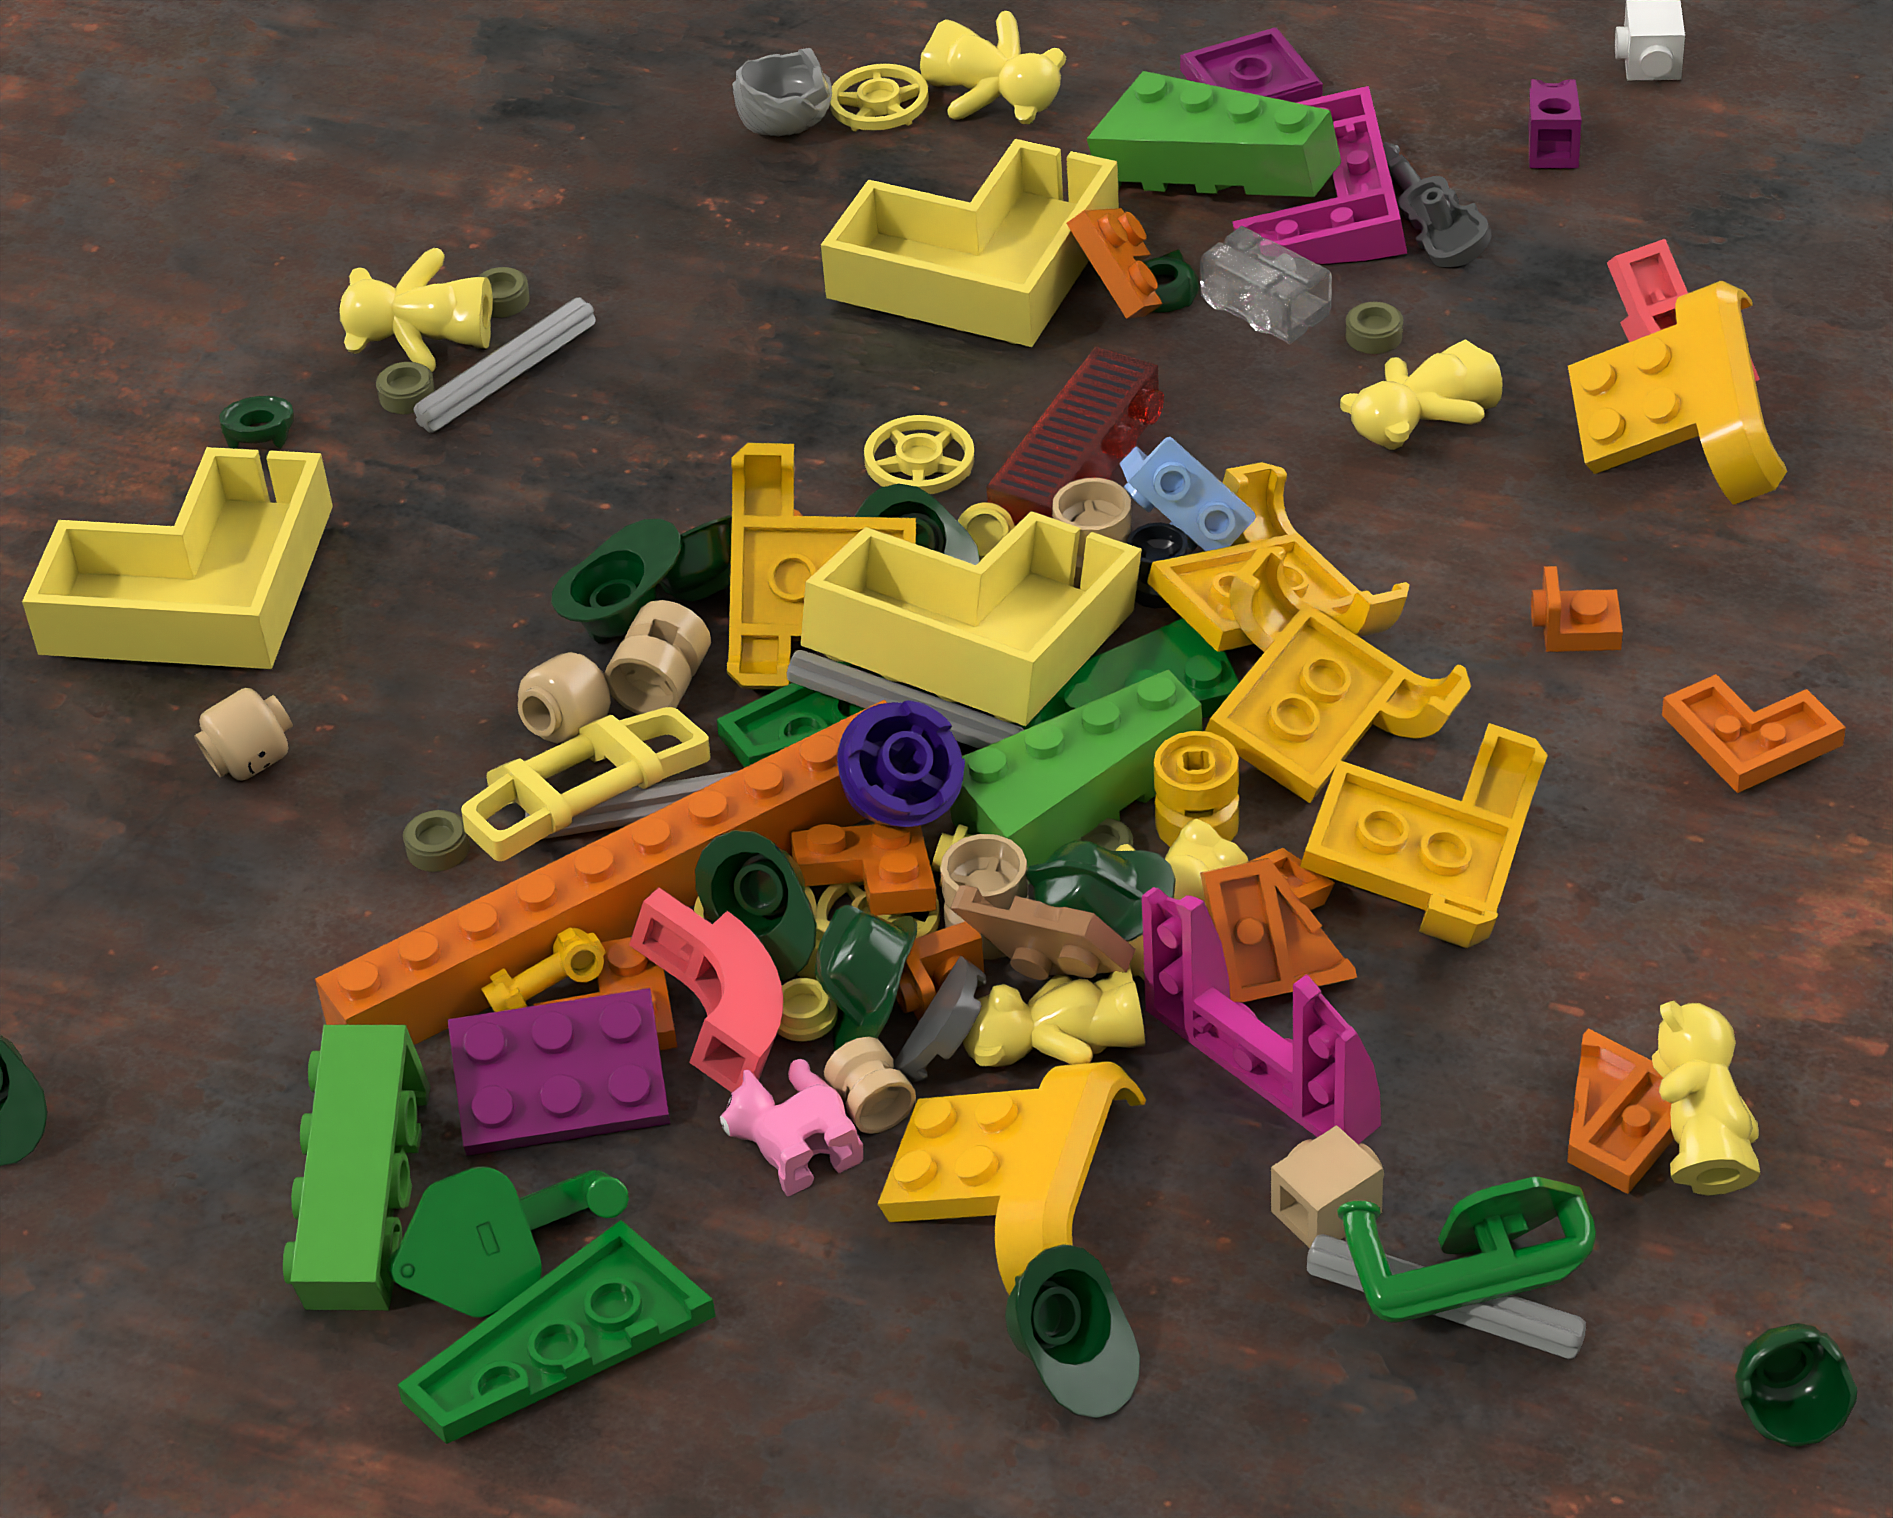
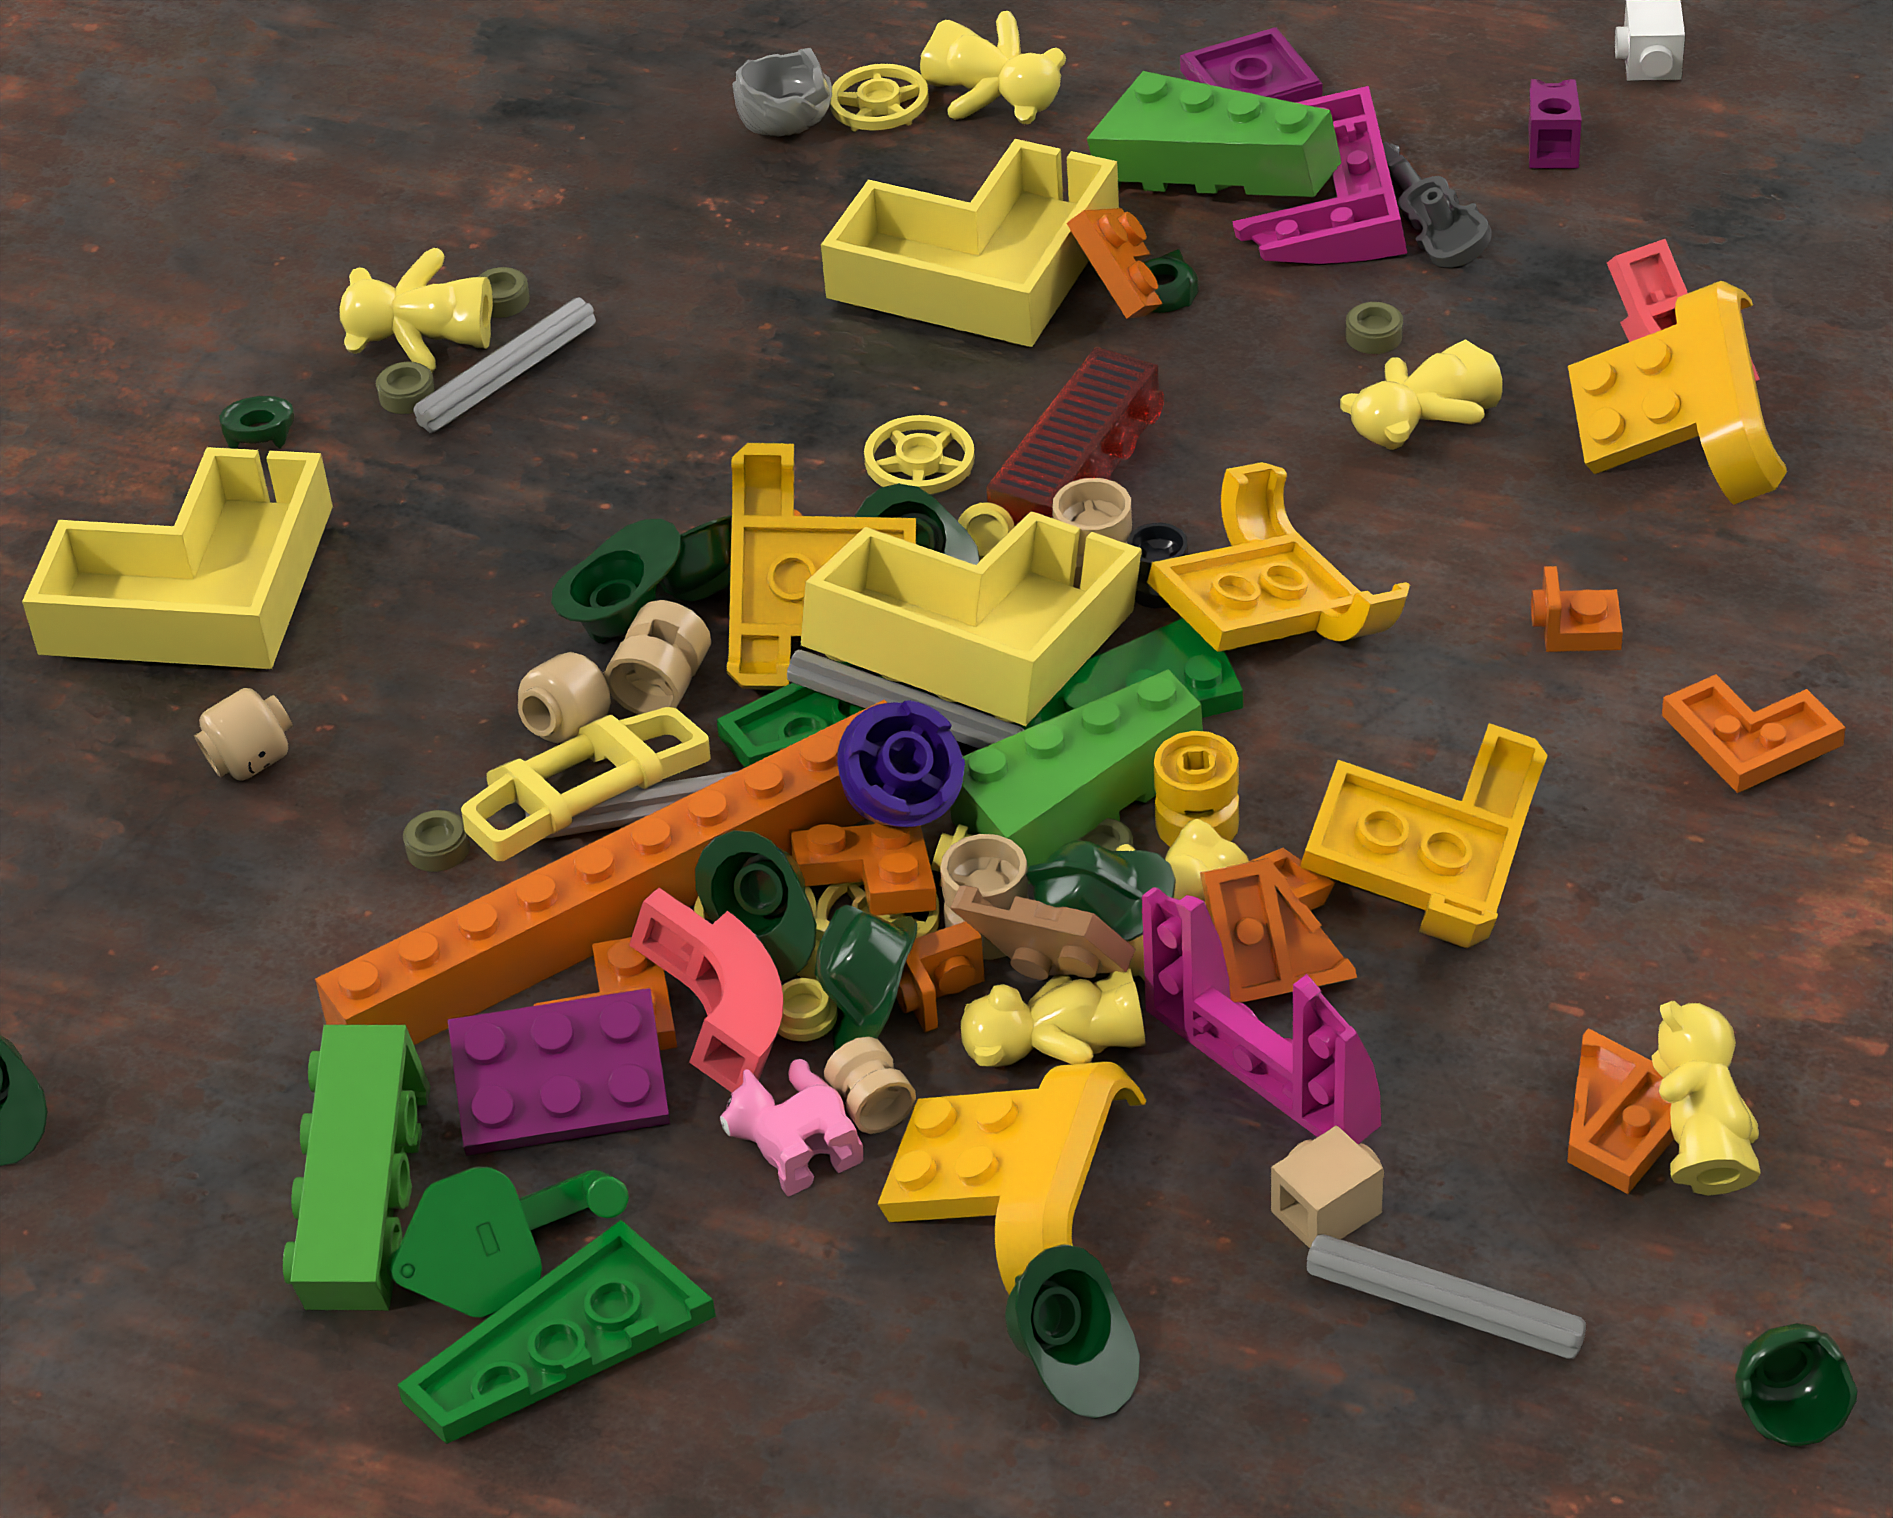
(574, 956): yellow bar -> none
(944, 1021): dark grey tile -> none
(1186, 495): light blue bracket -> none
(1265, 285): clear brick -> none
(1316, 685): yellow piece -> none
(1476, 1222): green piece -> none

